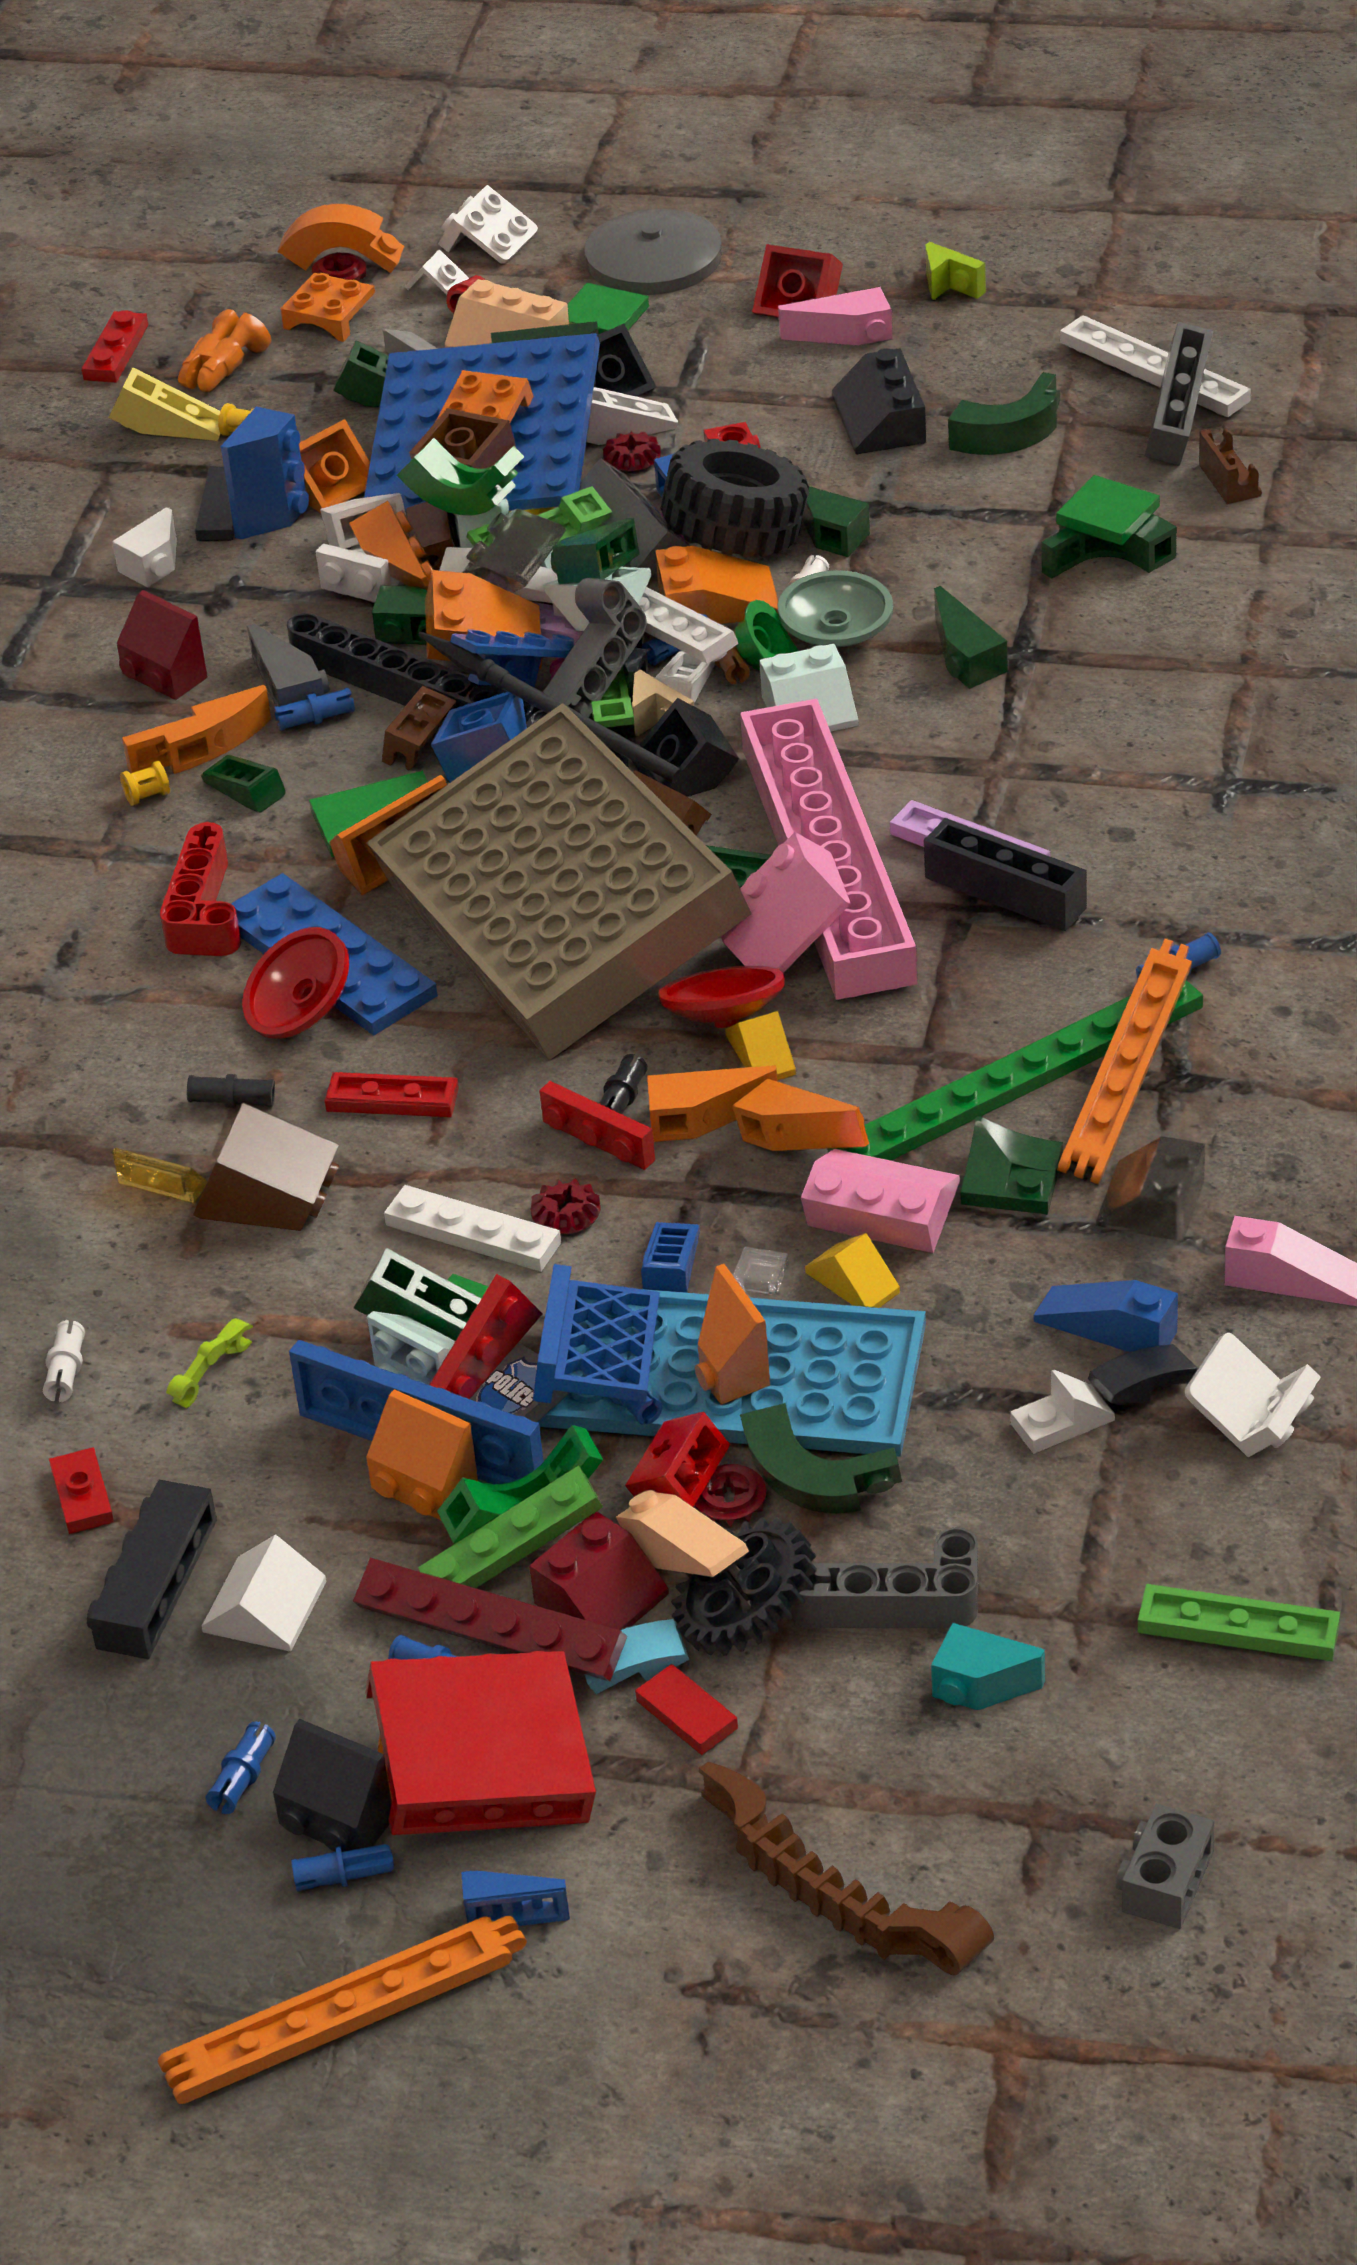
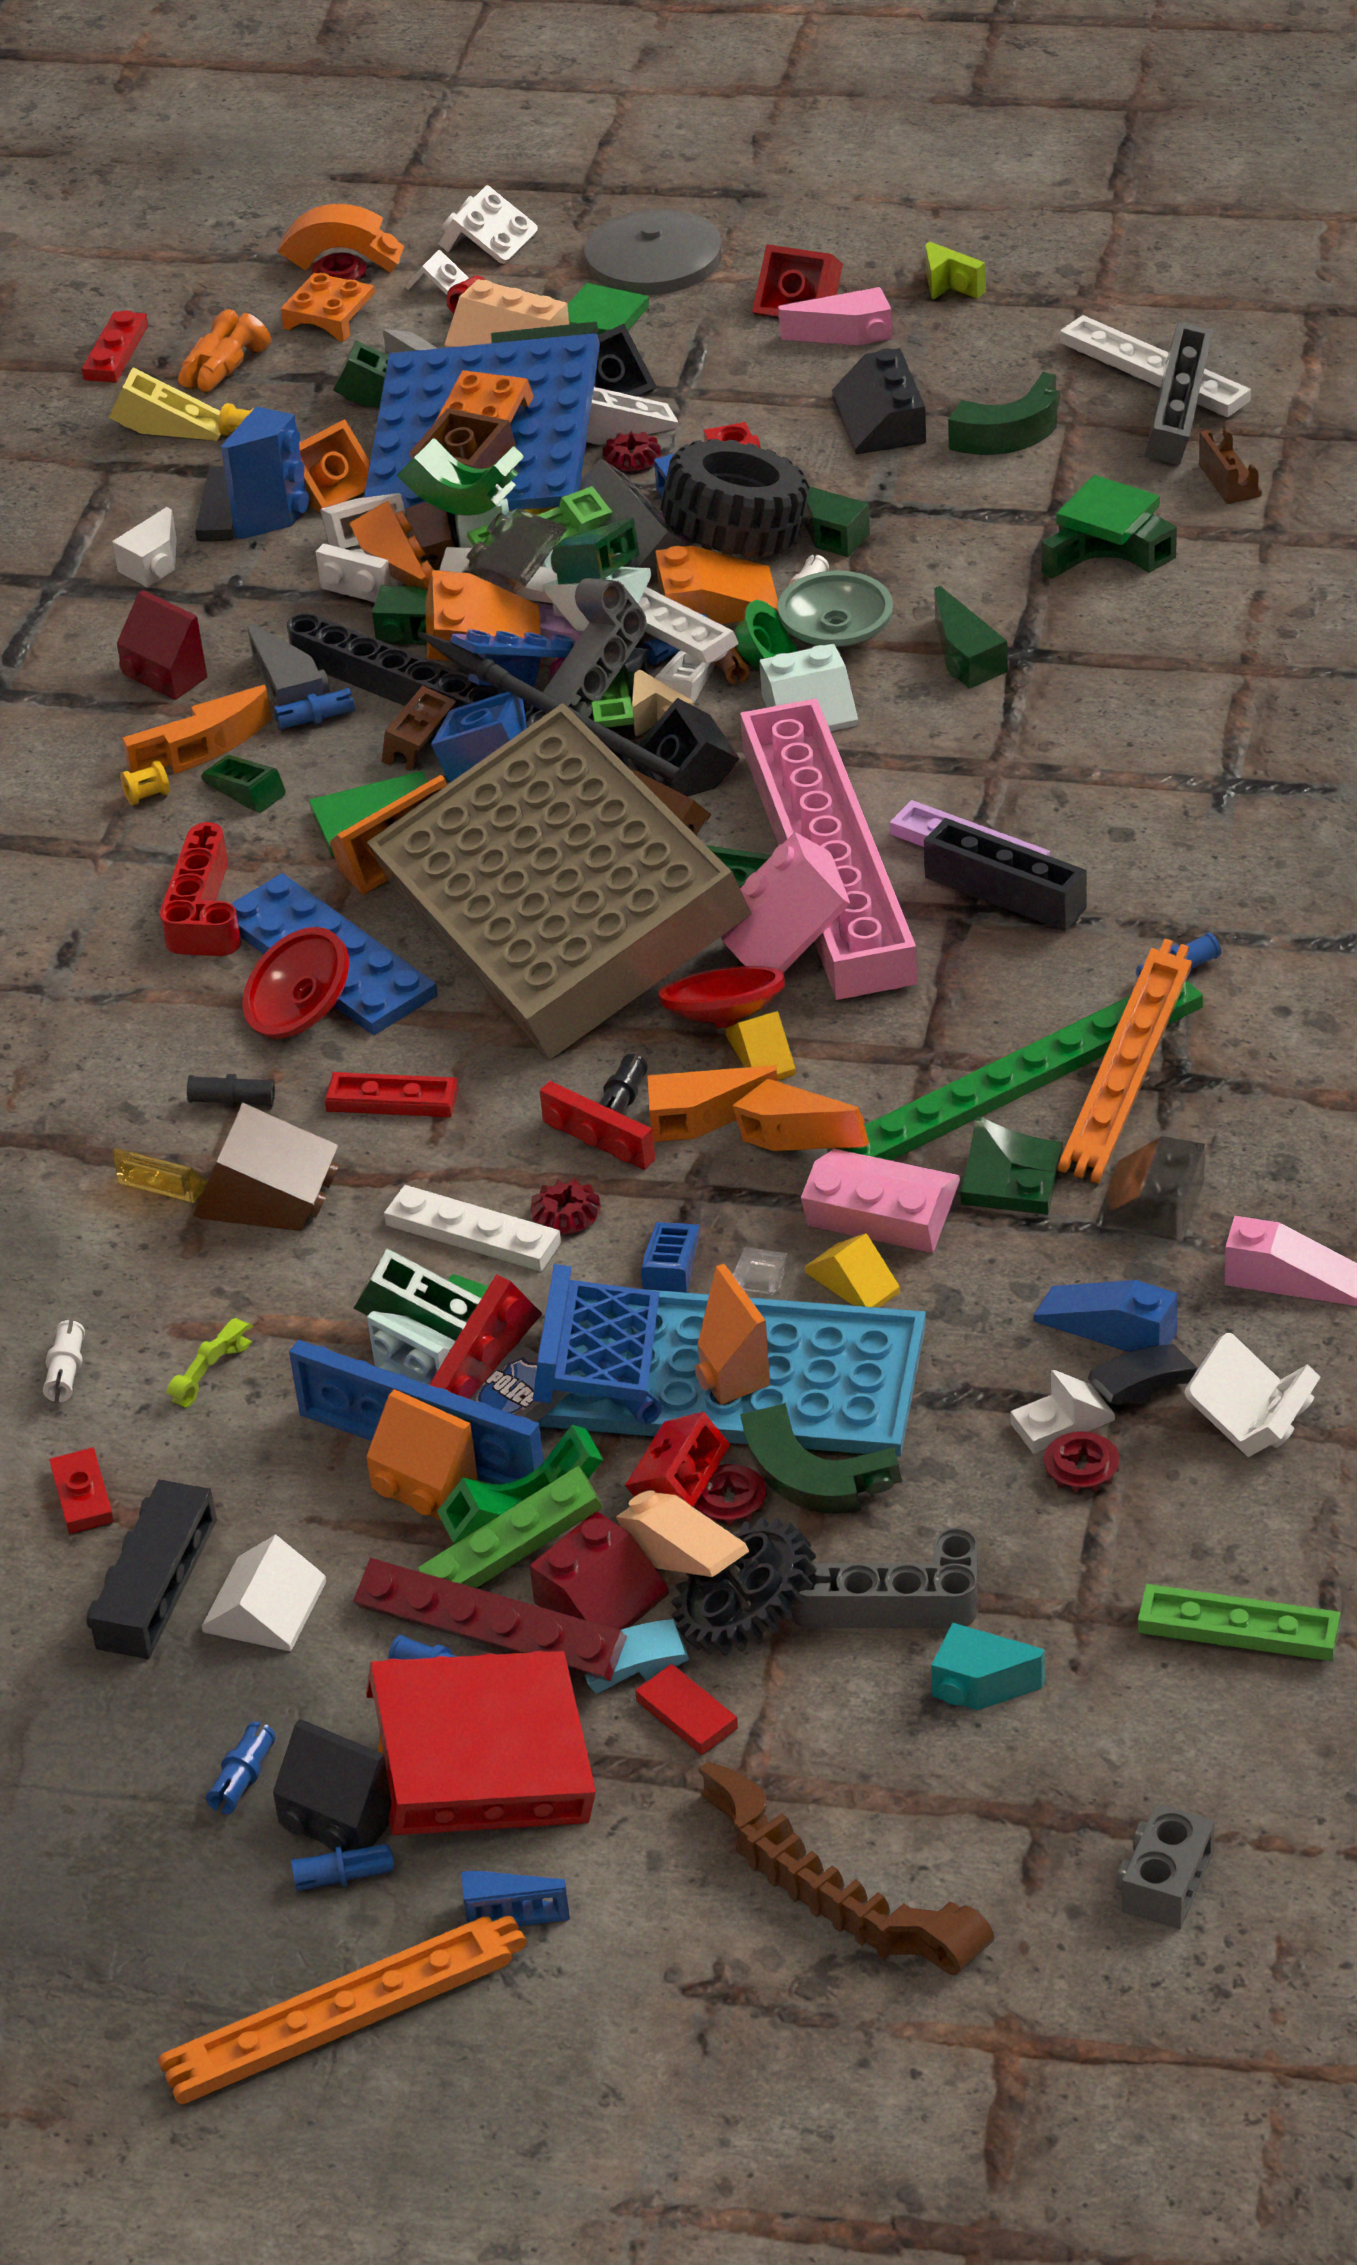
(1067, 1450): none -> dark red gear

